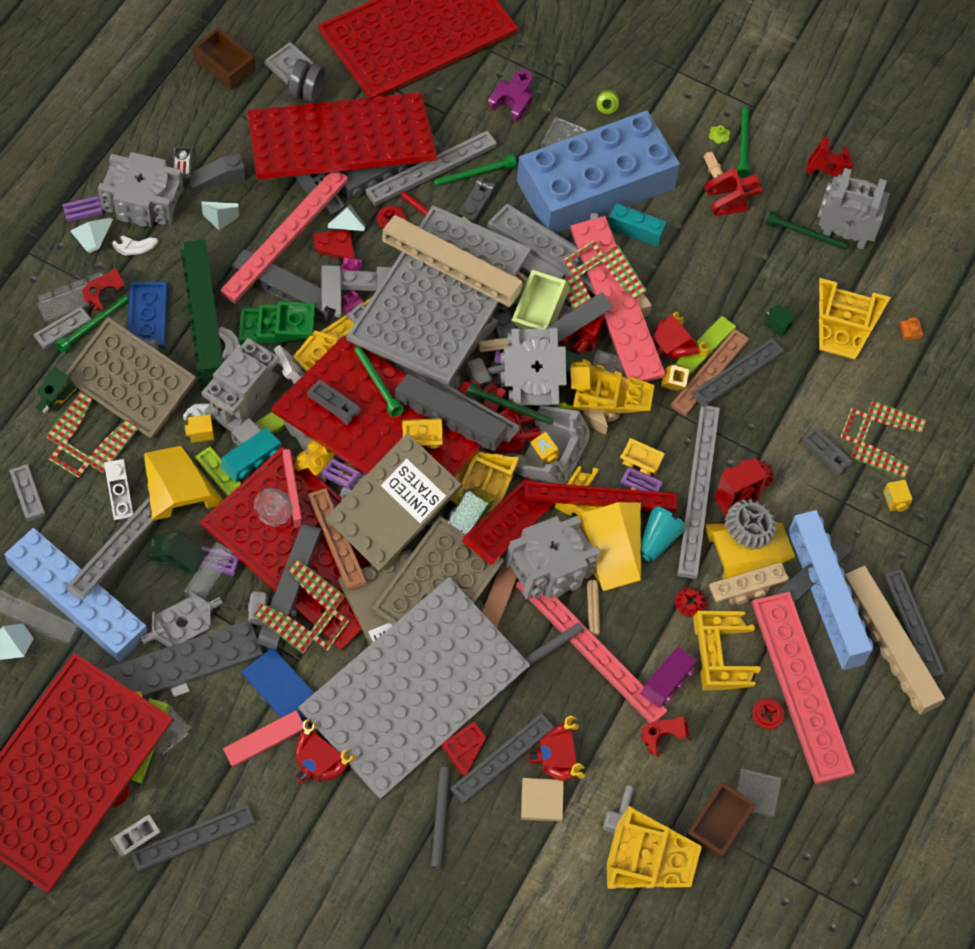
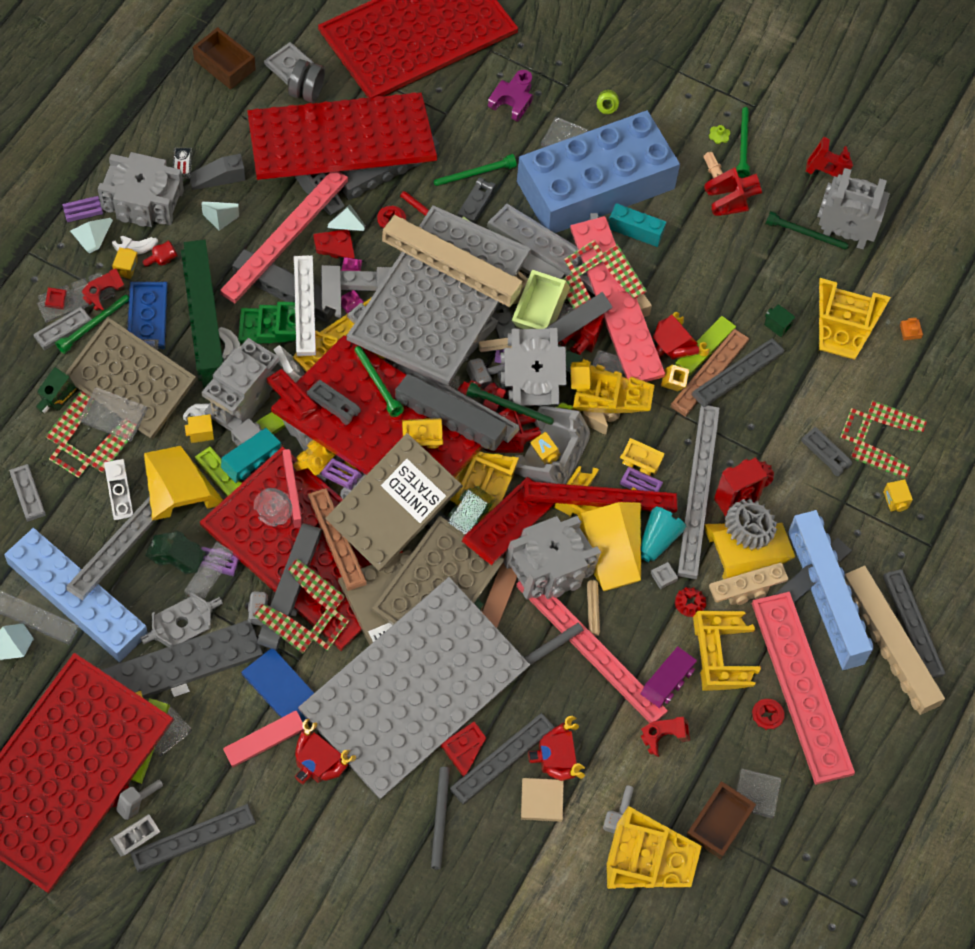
(55, 298): none -> red tile
(113, 414): none -> clear tile
(125, 262): none -> yellow brick
(130, 799): none -> light grey piece
(161, 254): none -> red piece
(291, 393): none -> red tile
(304, 306): none -> white plate
(427, 170): light grey plate -> none
(664, 575): none -> light grey plate

